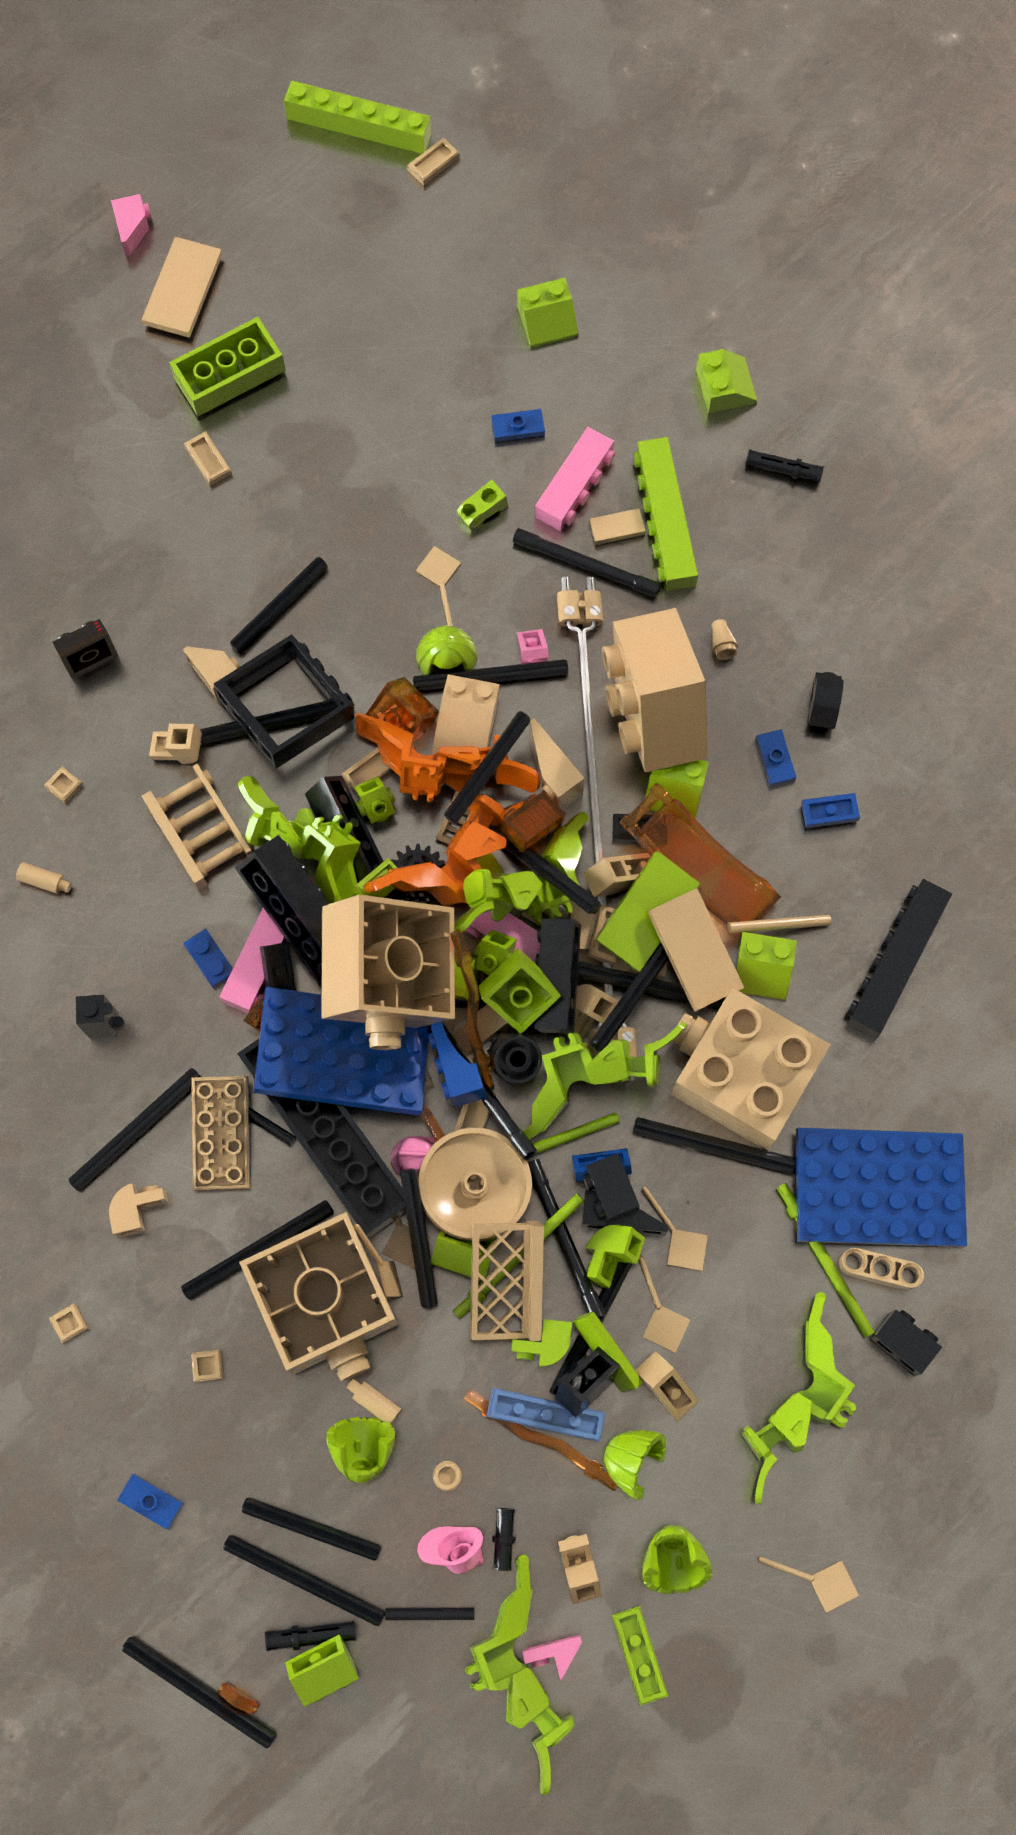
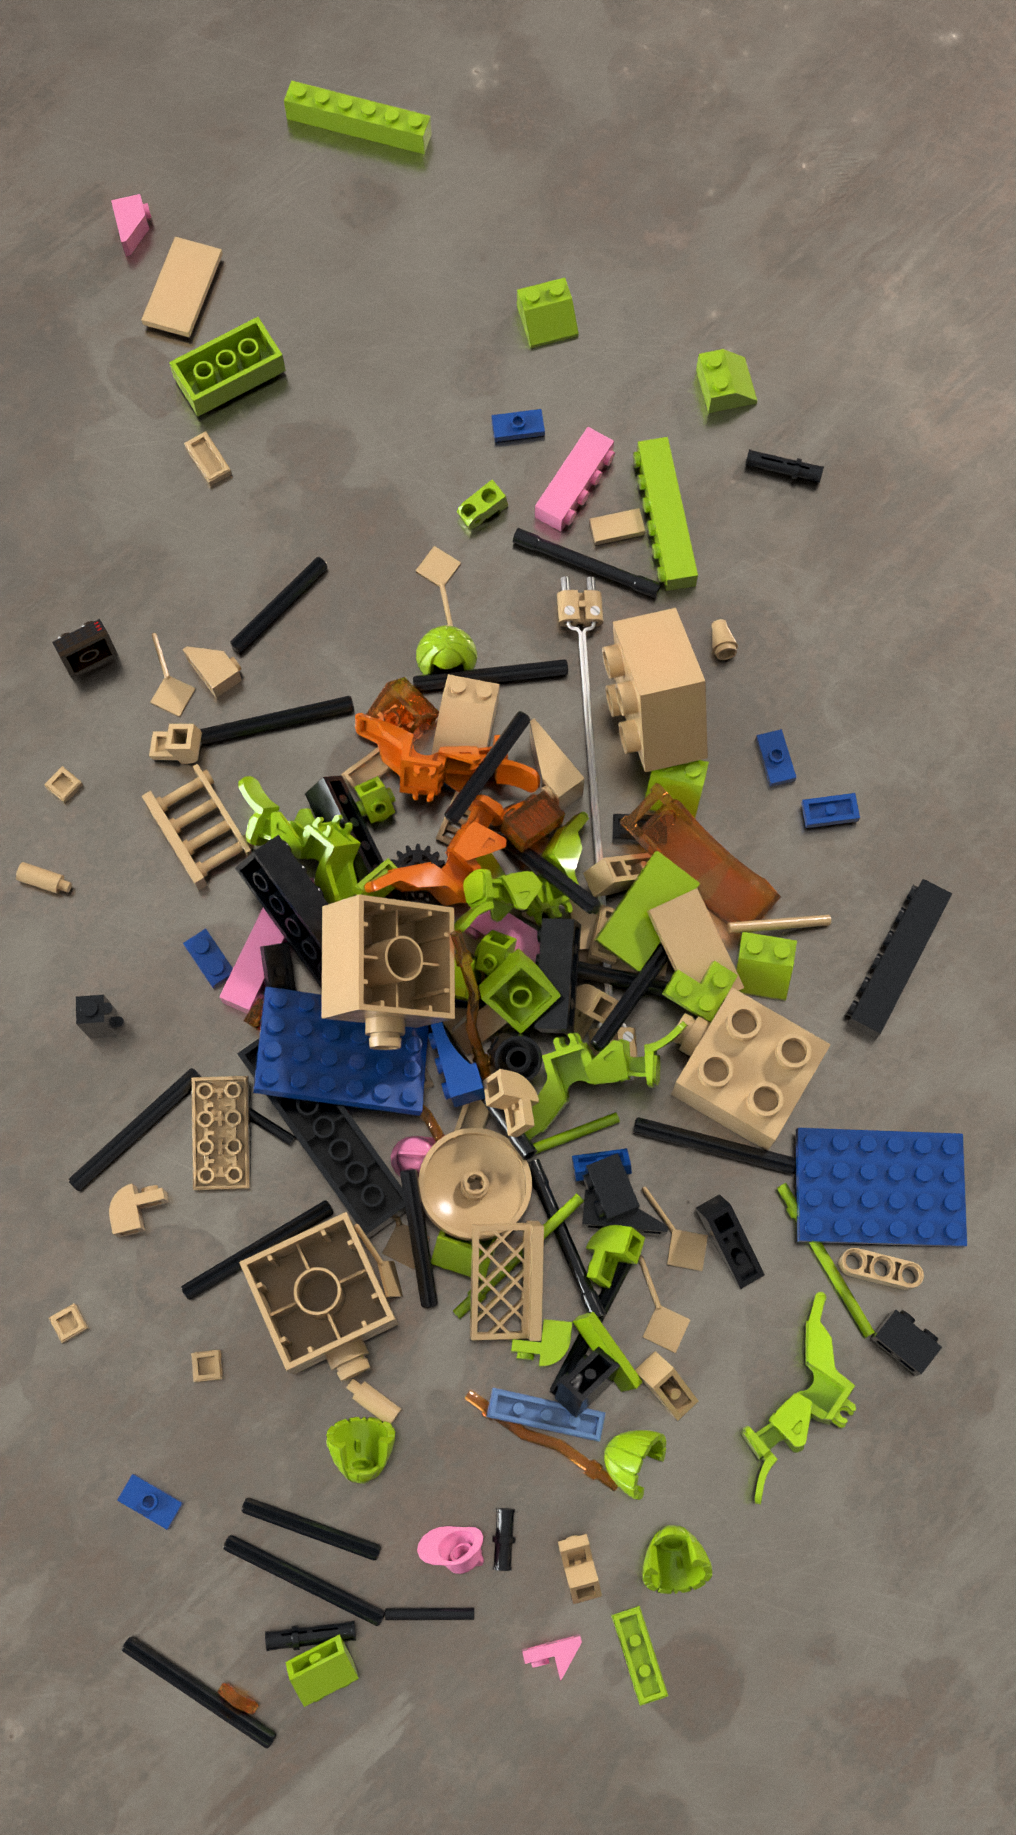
(172, 693): none -> tan piece
(265, 663): black window -> none
(433, 161): tan tile -> none
(447, 1475): tan tile -> none
(502, 1671): lime piece -> none
(515, 1096): none -> tan brick
(532, 646): bright pink slope -> none
(704, 997): none -> lime plate
(730, 1240): none -> black slope
(826, 700): black brick -> none
(830, 1584): tan piece -> none

